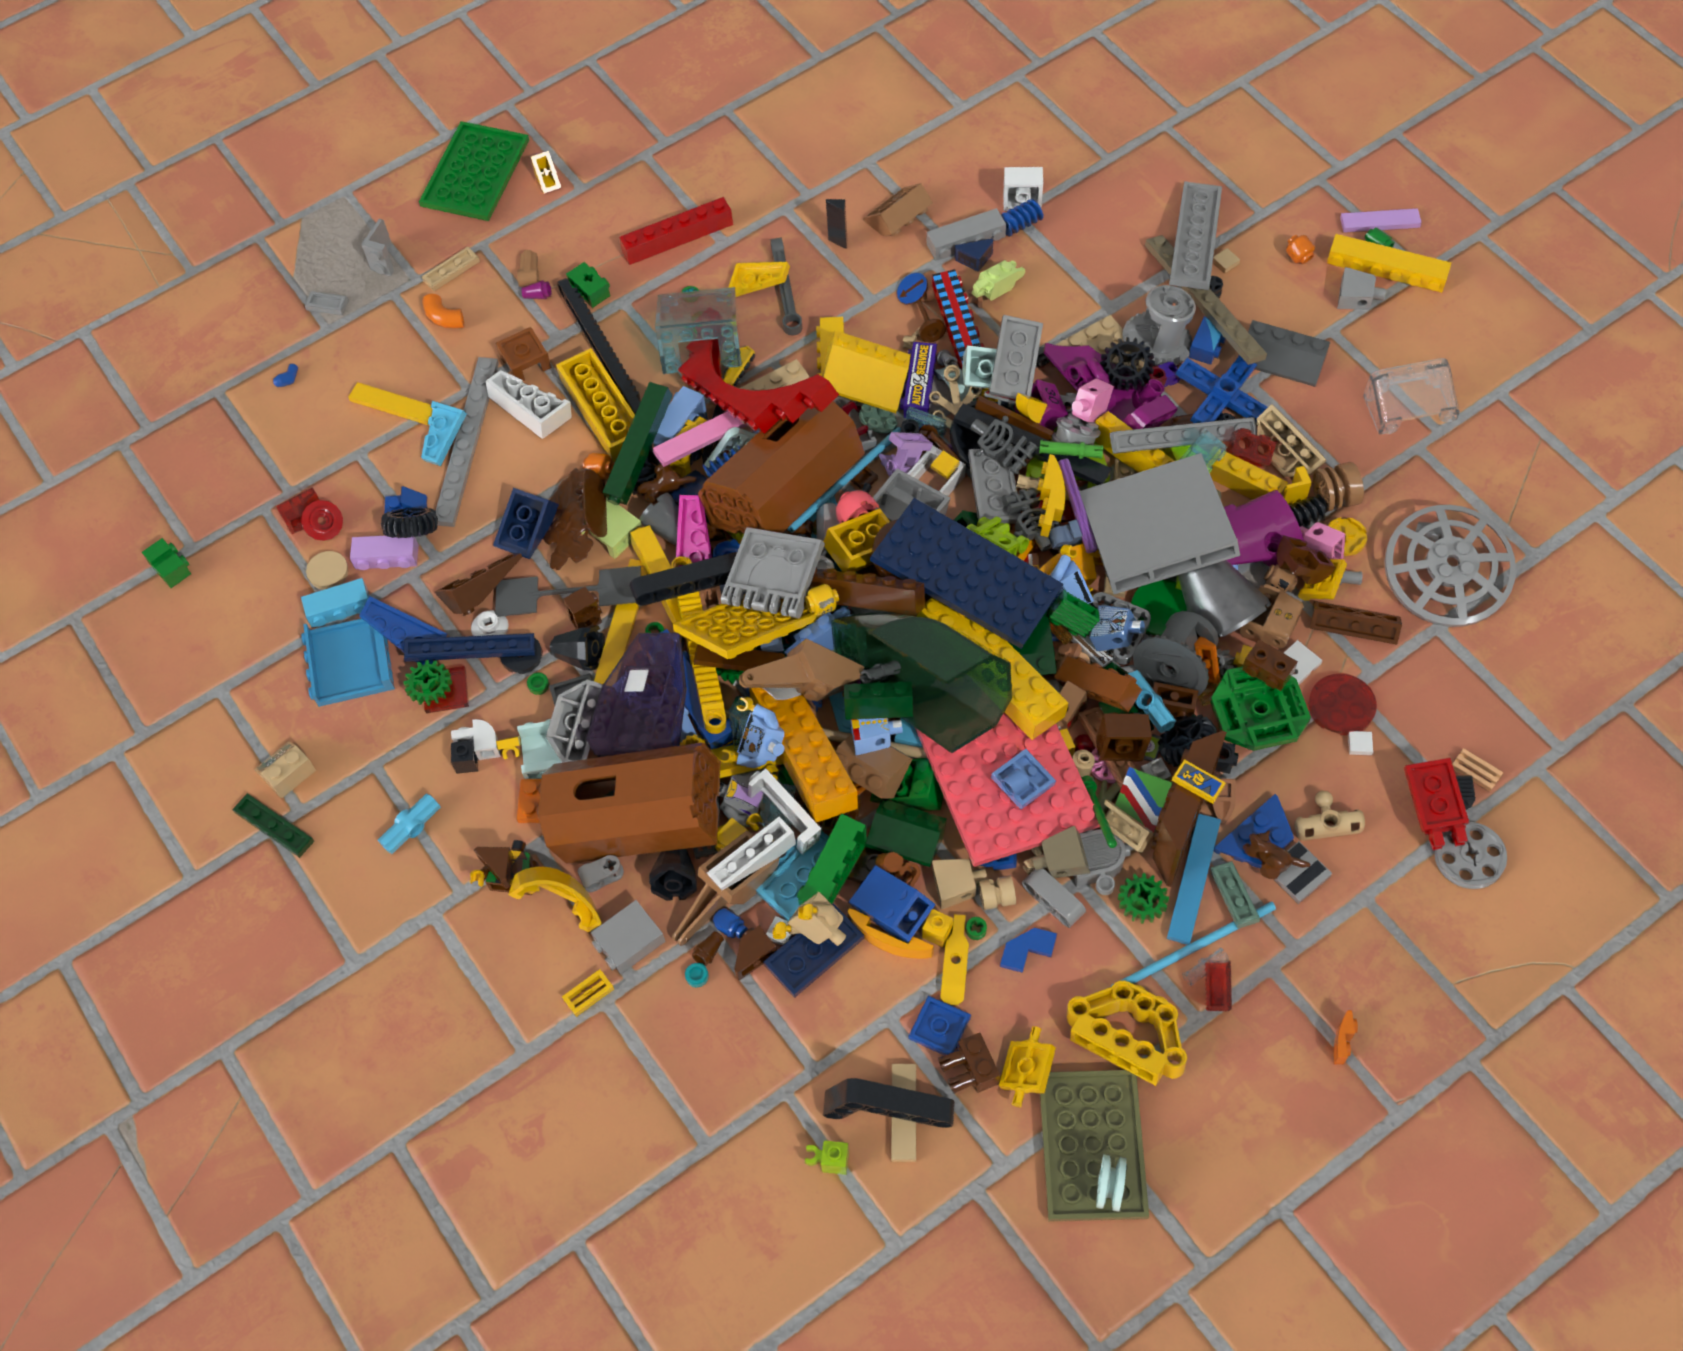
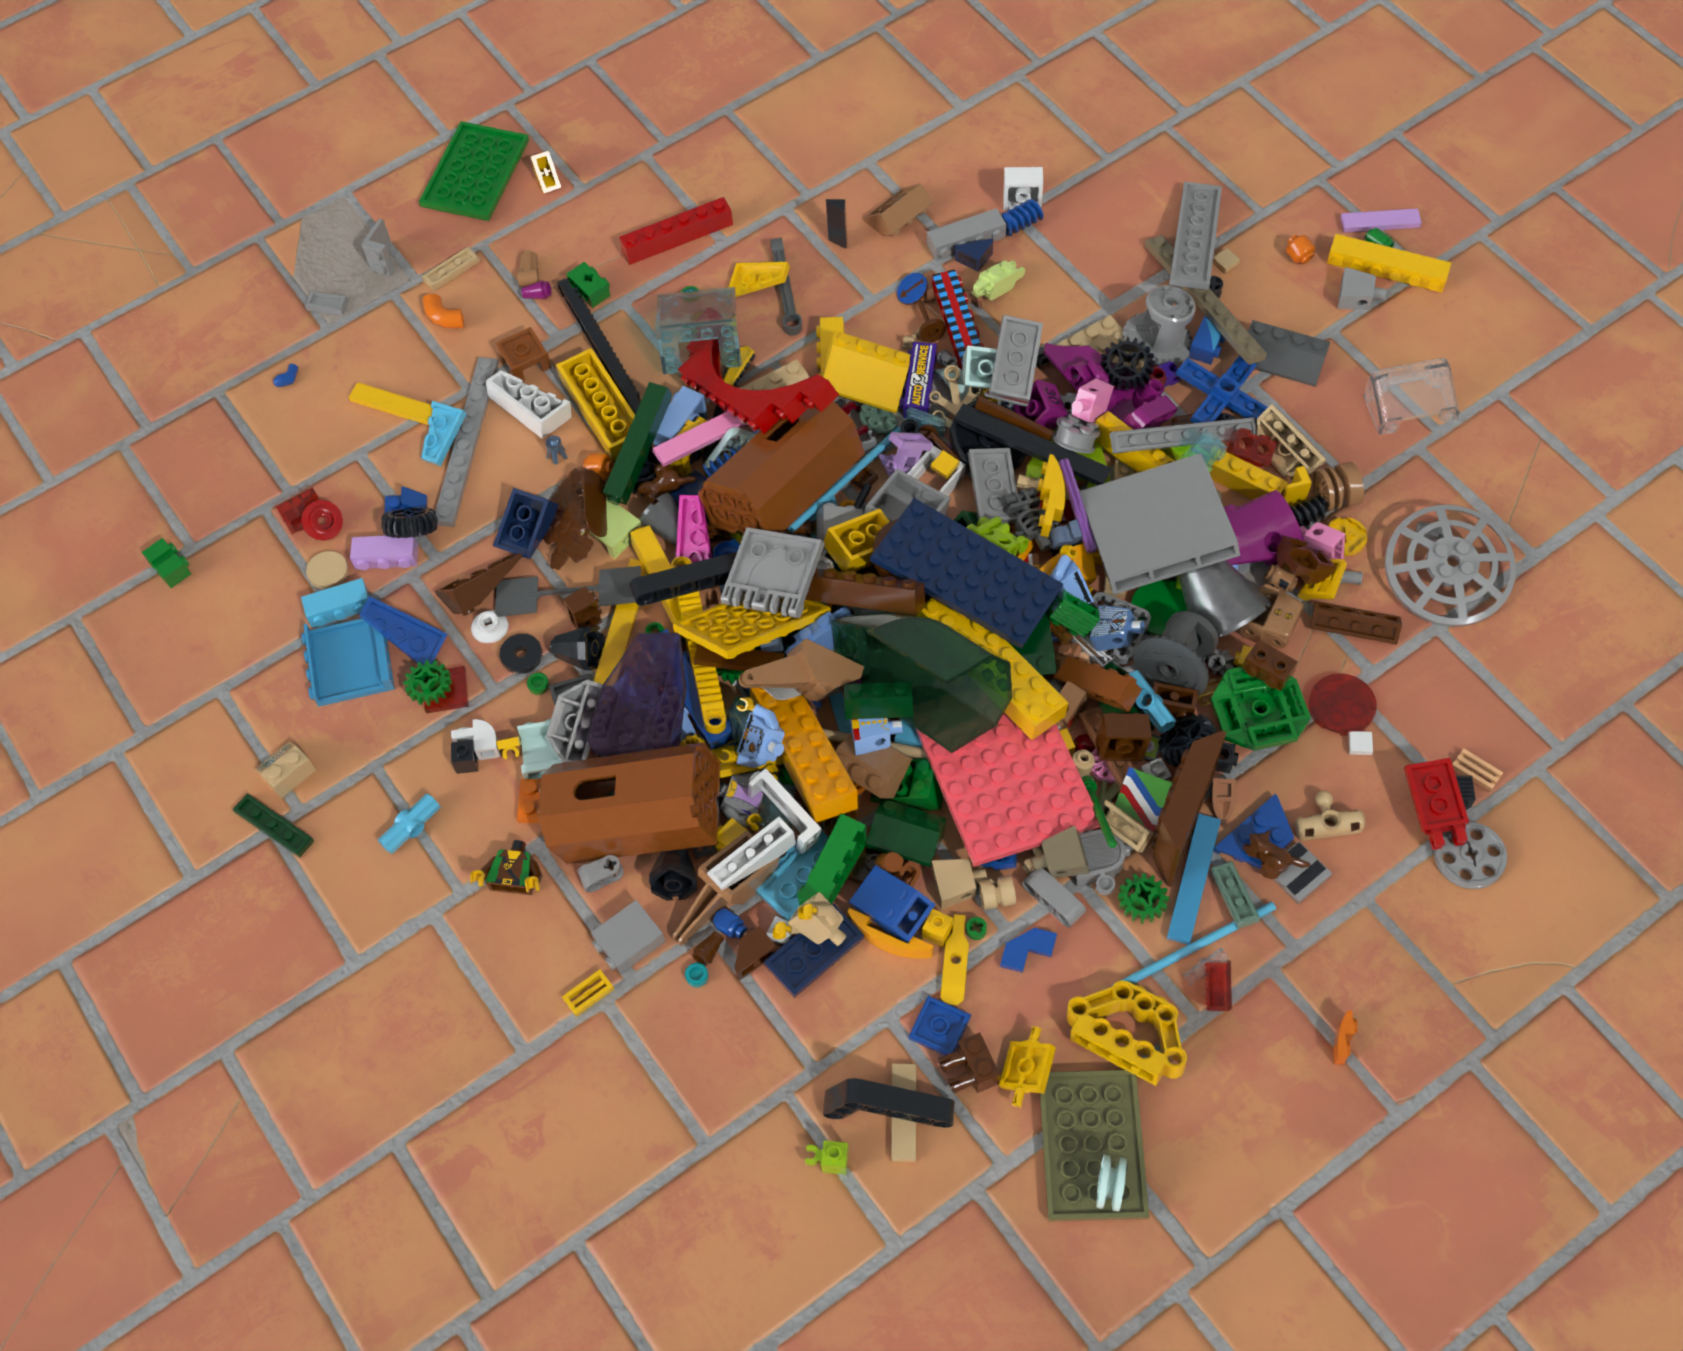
(469, 647): dark blue tile -> none
(498, 861): reddish brown slope -> none
(554, 445): none -> piece
(562, 885): yellow windscreen -> none
(636, 680): white sticker -> none
(821, 599): yellow head -> none
(854, 504): coral cylinder -> none
(880, 672): dark grey pin -> none
(990, 434): dark grey torso -> none
(1023, 779): medium blue plate -> none
(1030, 407): yellow brick -> none
(1072, 449): bright green pin -> none
(1198, 781): tile -> none
(1208, 652): orange slope -> none
(1306, 660): white piece -> none

